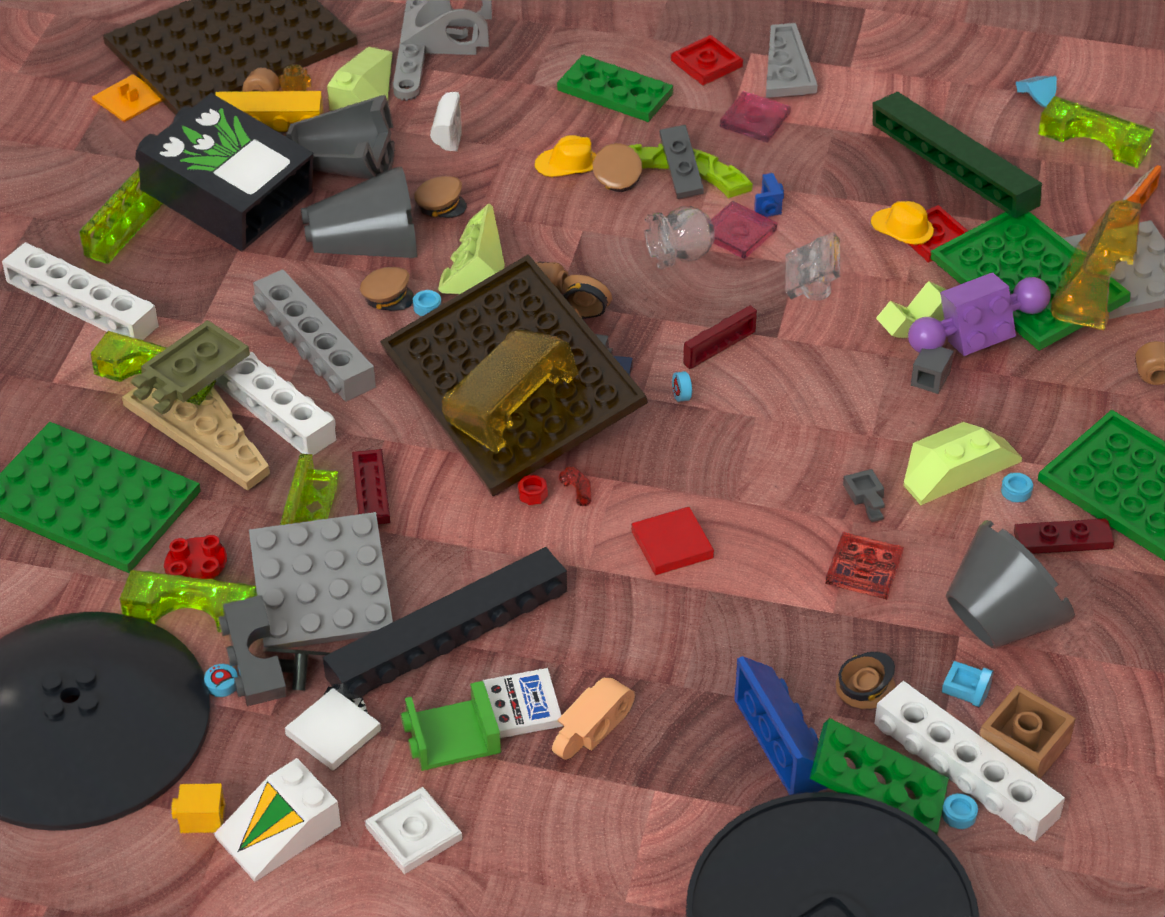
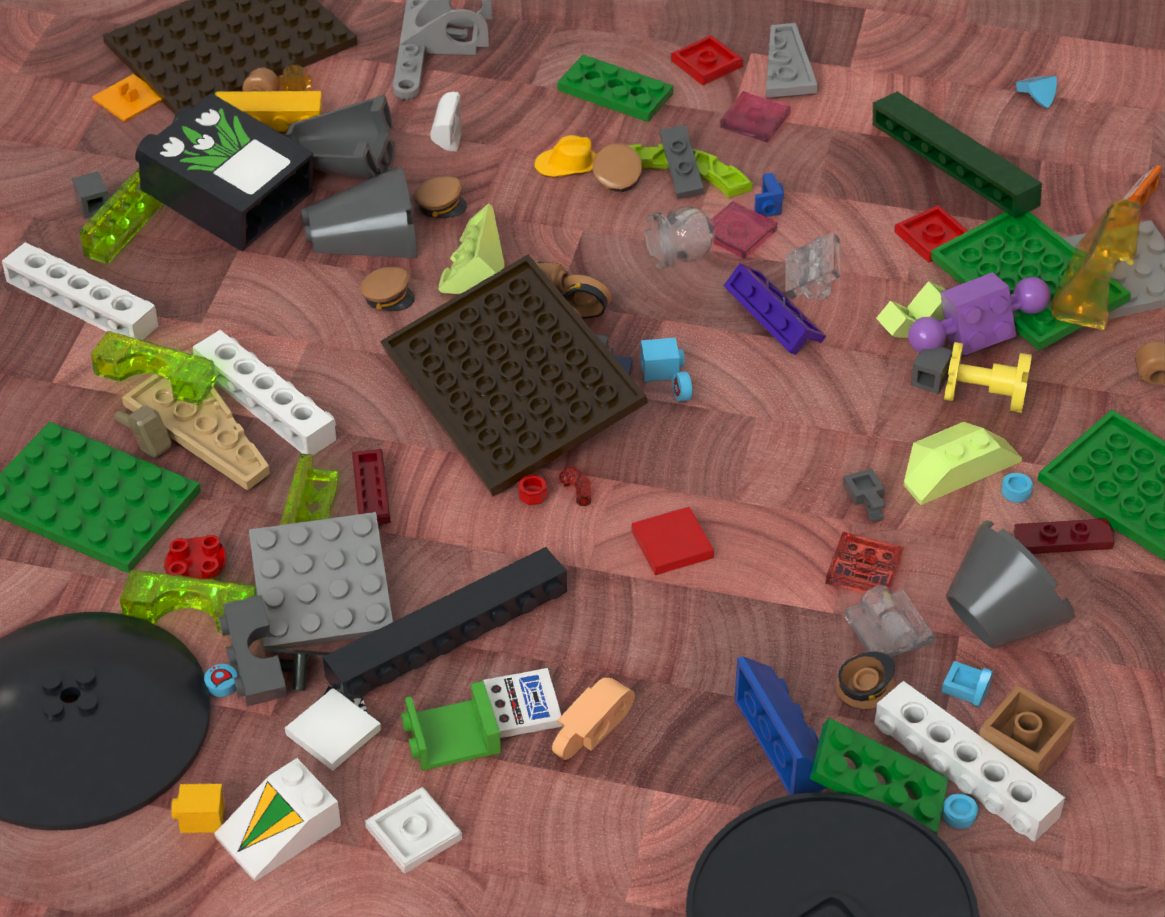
(90, 193): none -> dark grey brick
(147, 429): none -> dark tan piece
(189, 365): olive tile -> none
(314, 335): light grey brick -> none
(361, 78): yellowish green wedge -> none
(426, 301): medium azure tile -> none
(503, 381): clear yellow windscreen -> none
(660, 359): none -> medium azure brick
(719, 337): dark red plate -> none
(772, 308): none -> dark purple fence
(888, 622): none -> clear plate
(905, 222): yellow piece -> none
(1000, 380): none -> light yellow piece
(1069, 120): clear neon green arch -> none

